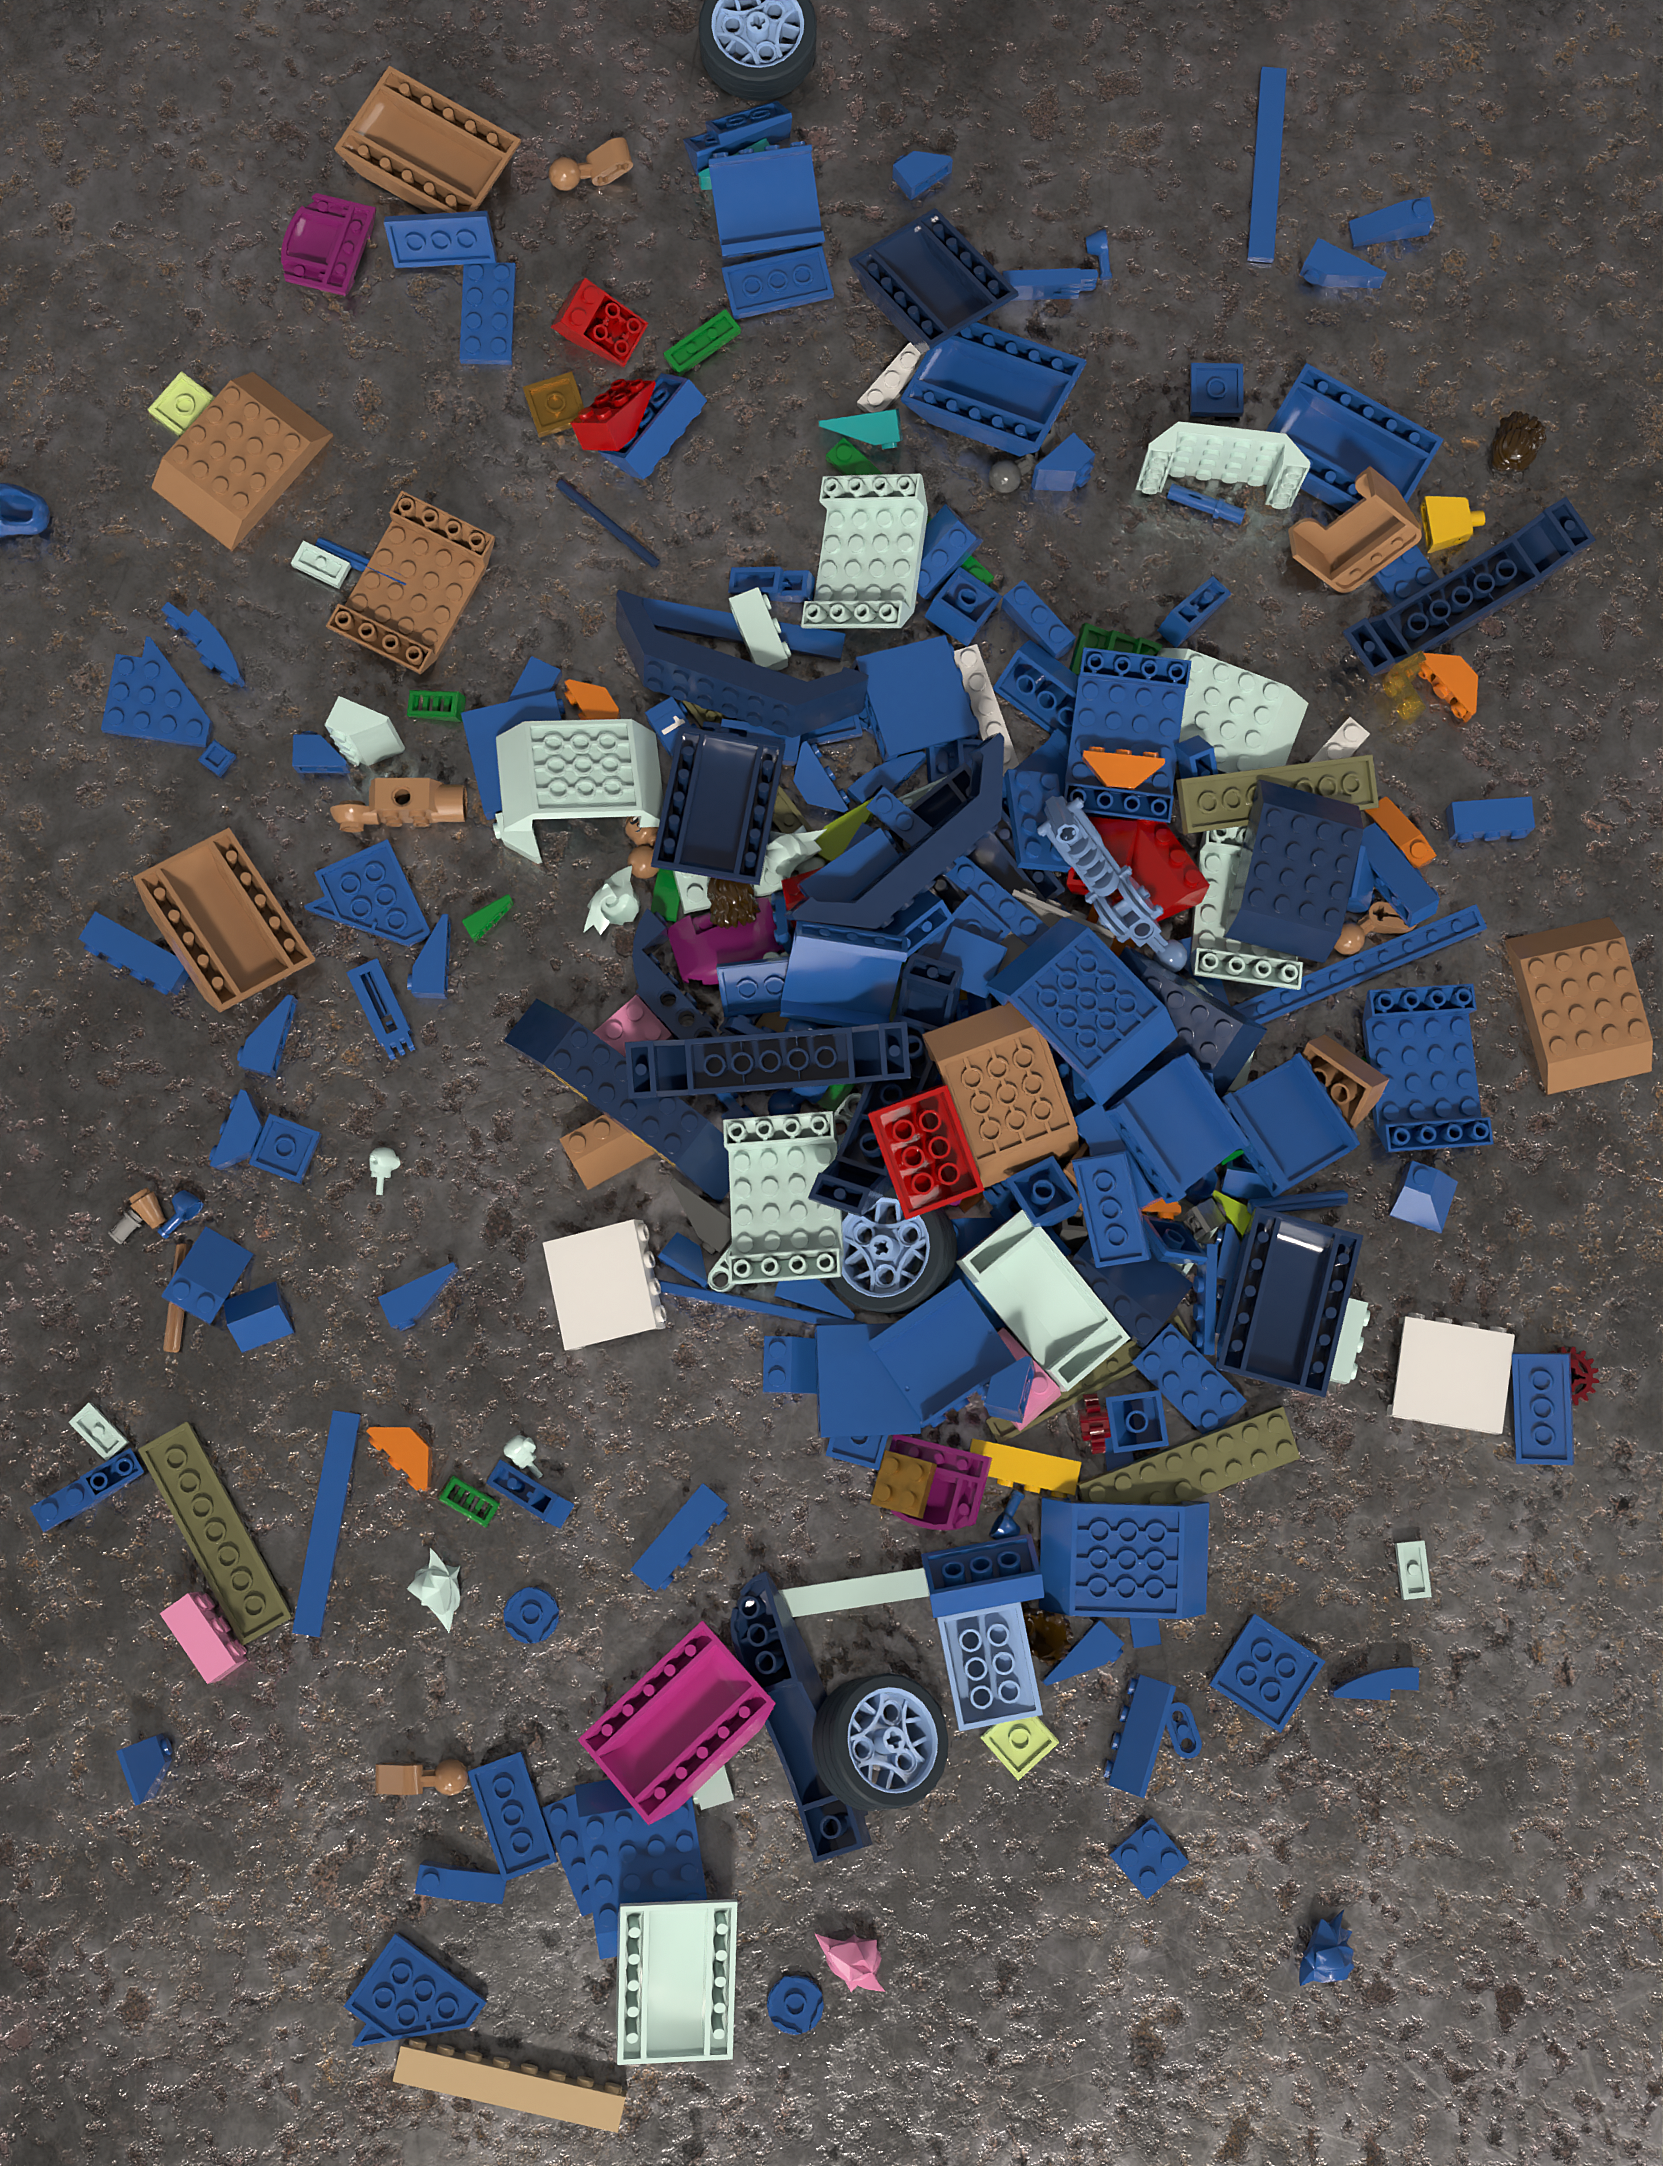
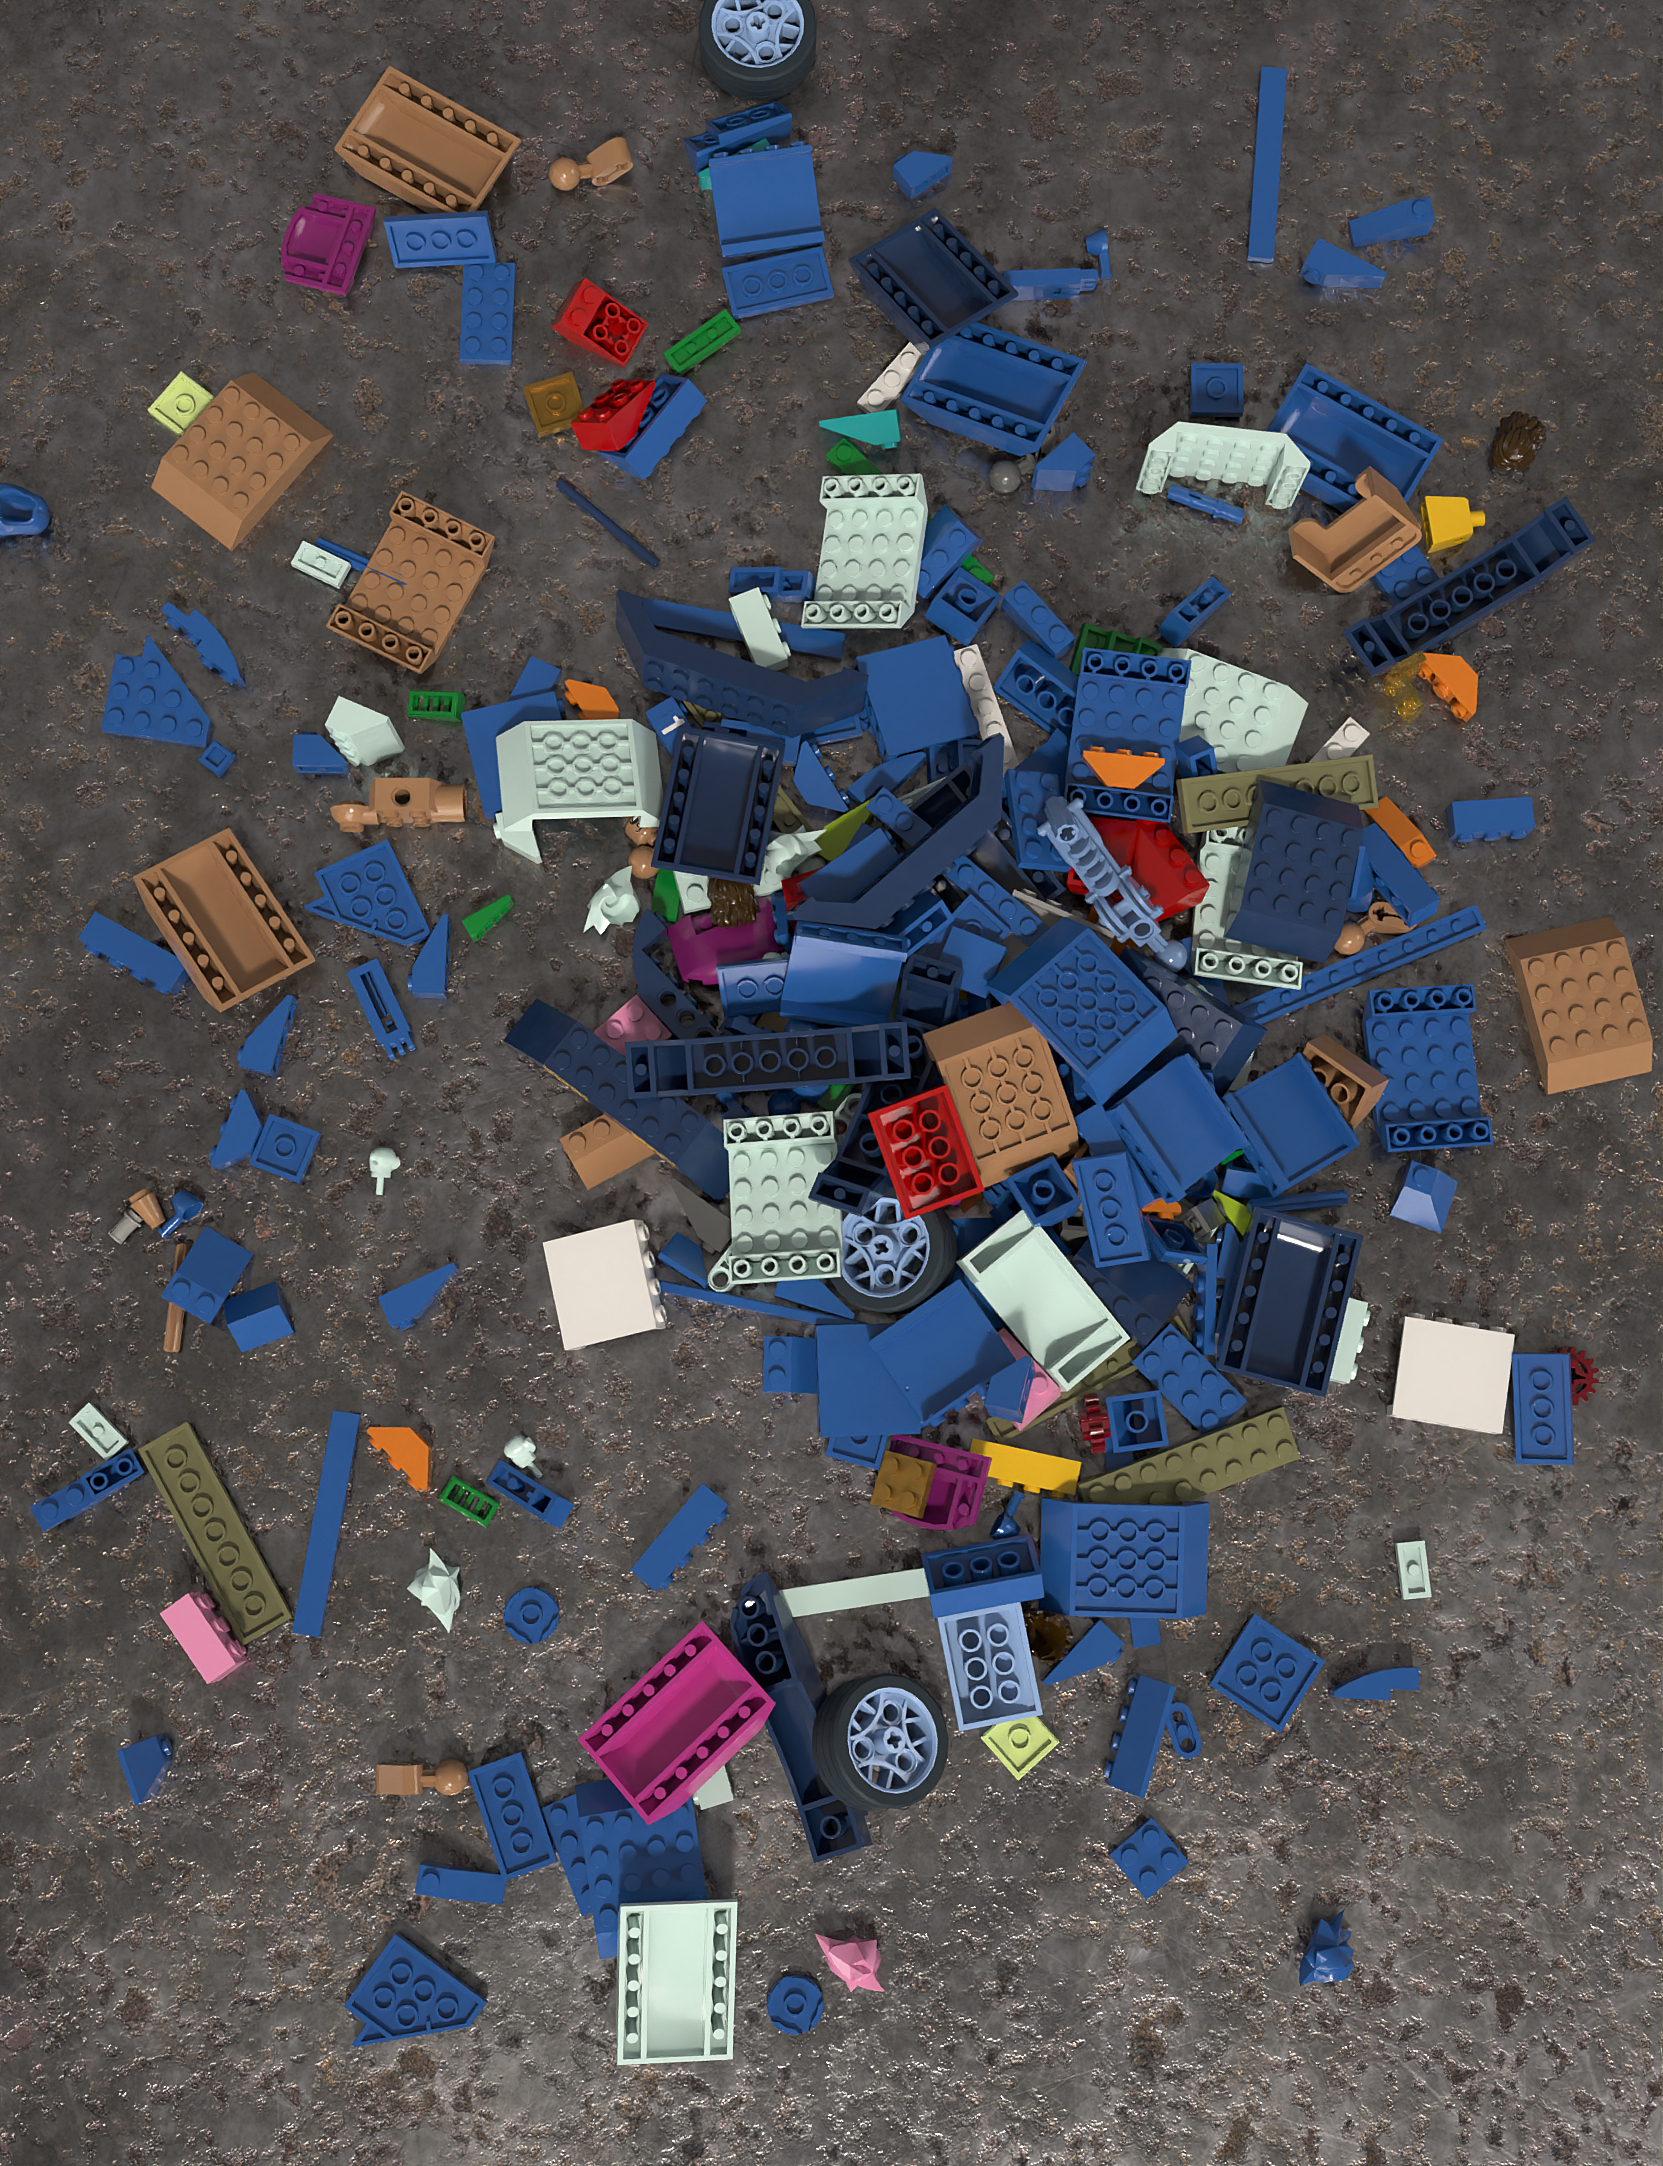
(510, 2085): tan brick -> none

